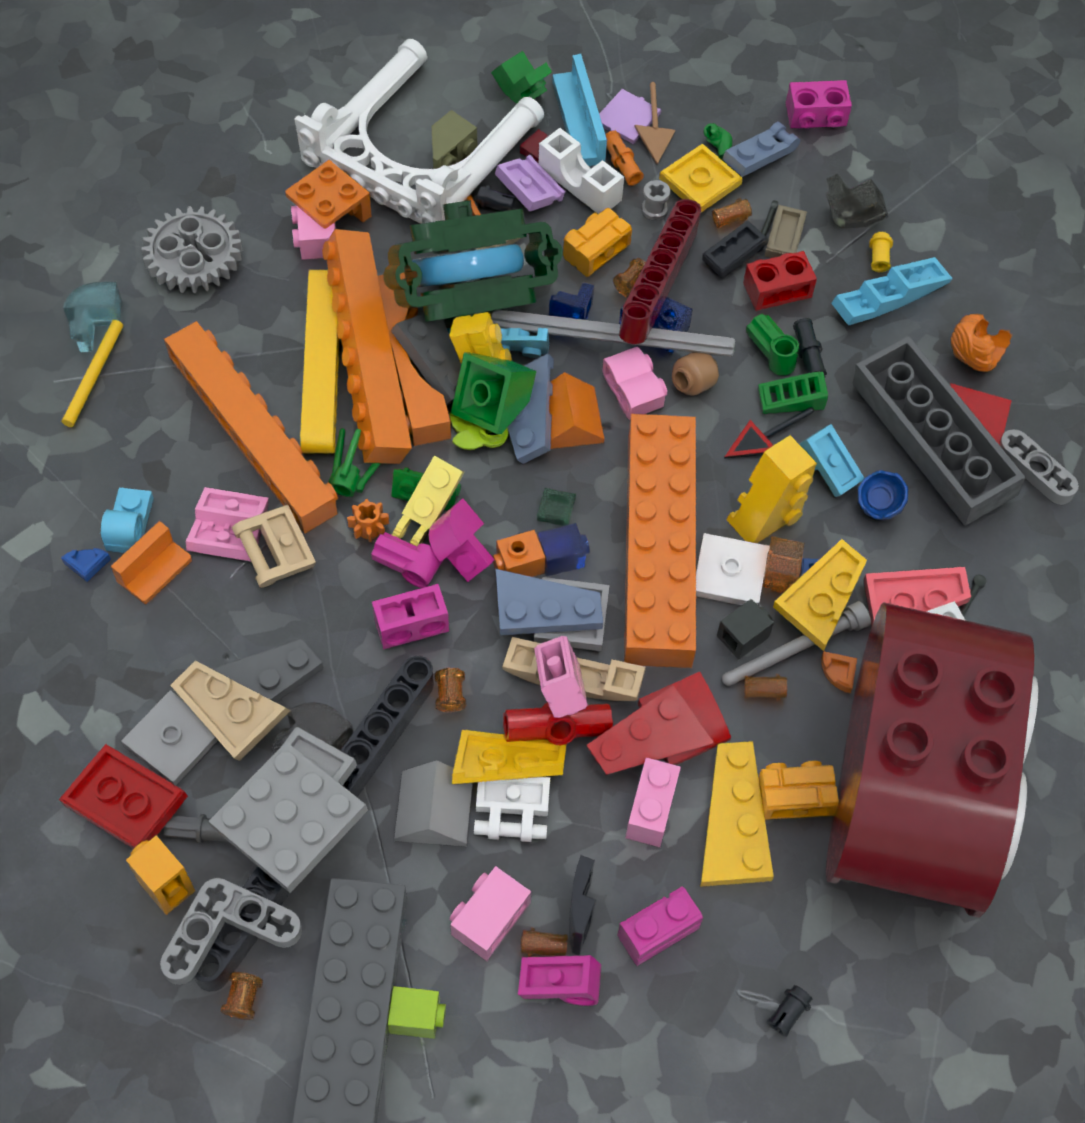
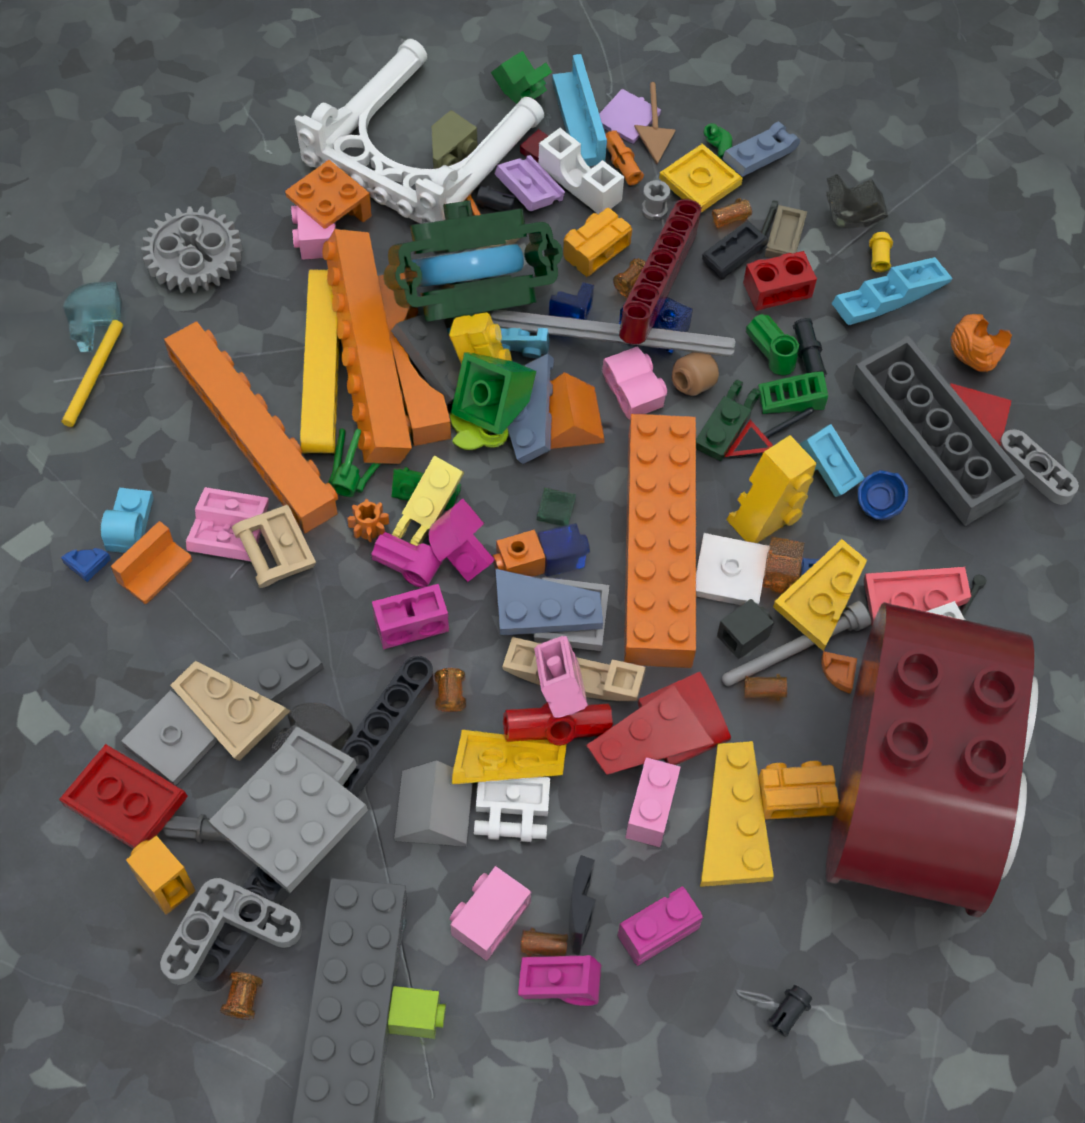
(726, 422): none -> dark green hinge
(818, 104): dark pink brick -> none

